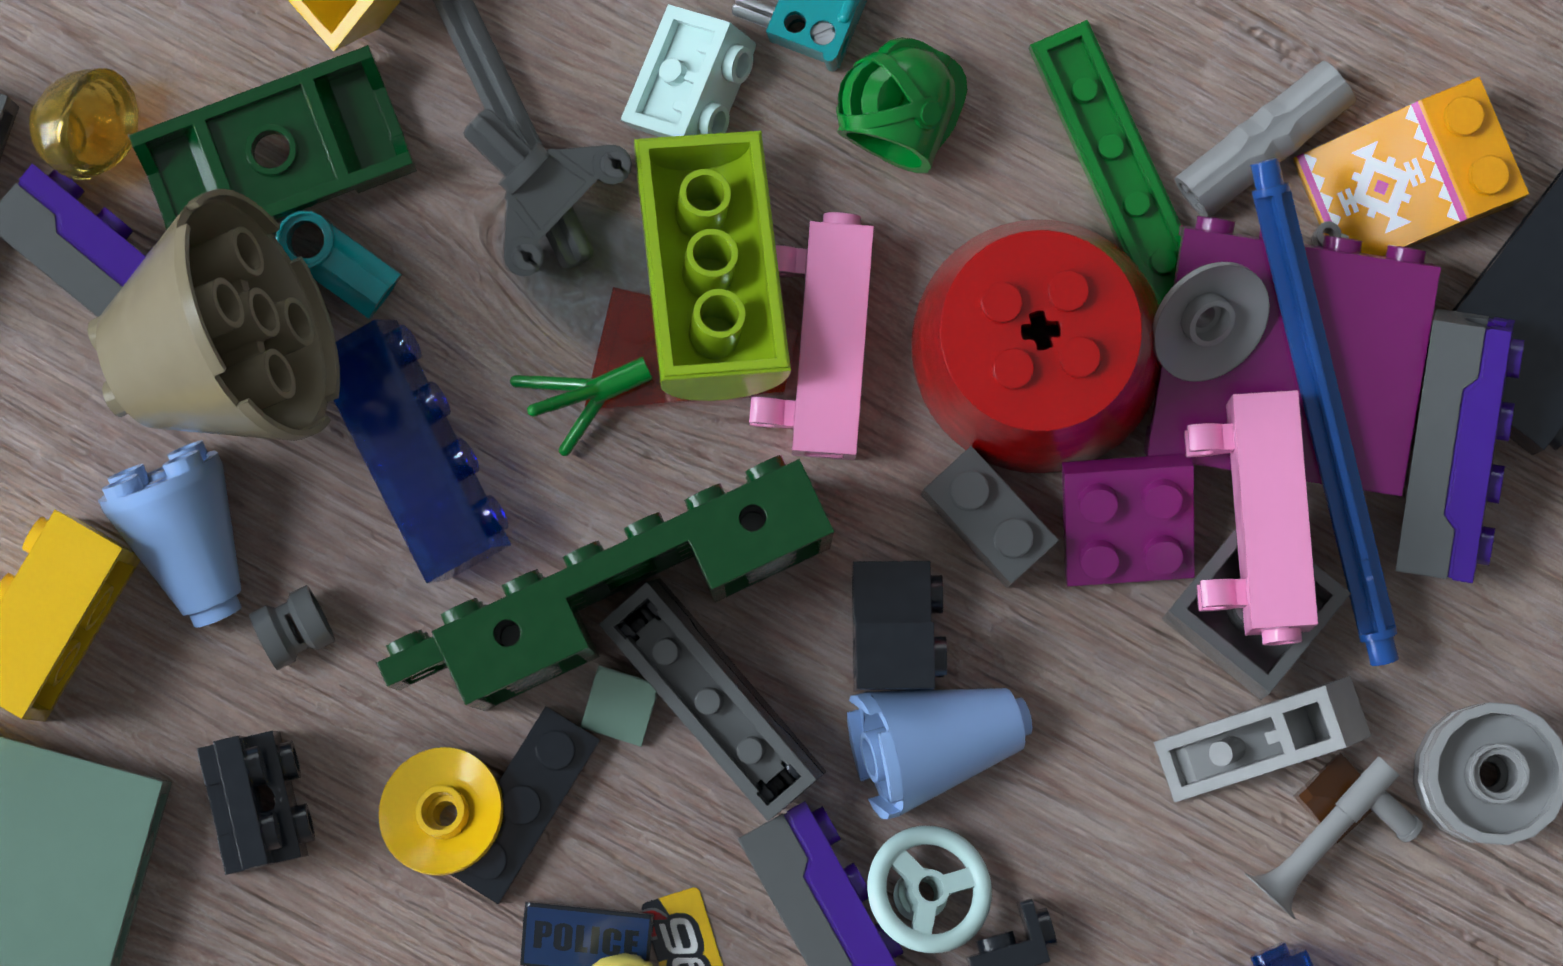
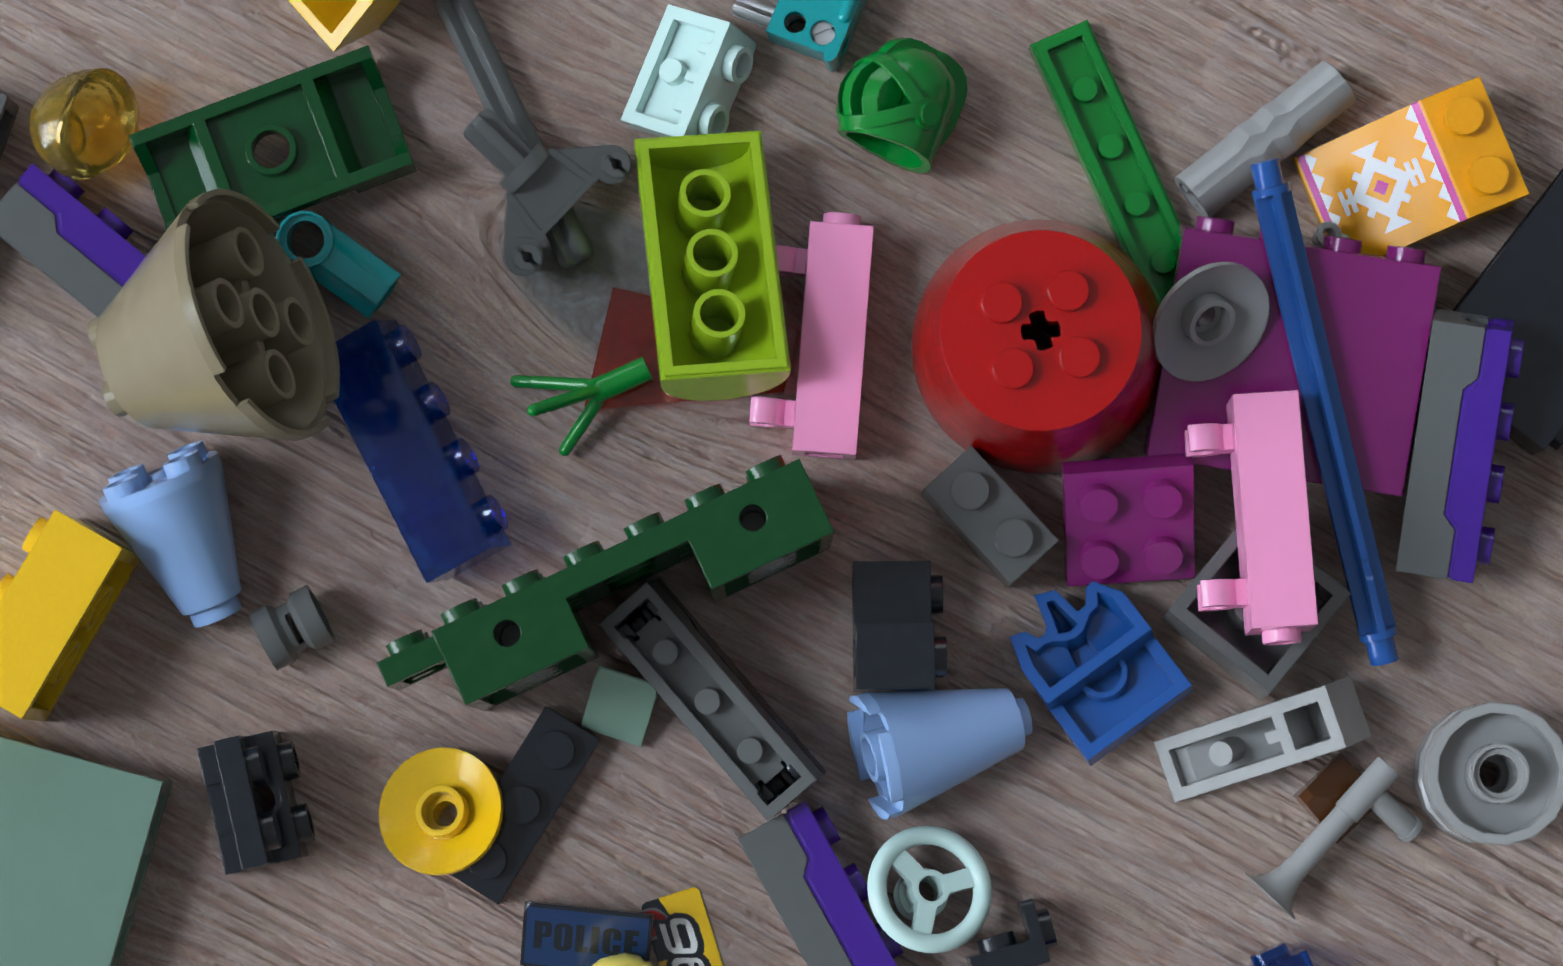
(1099, 669): none -> blue plate

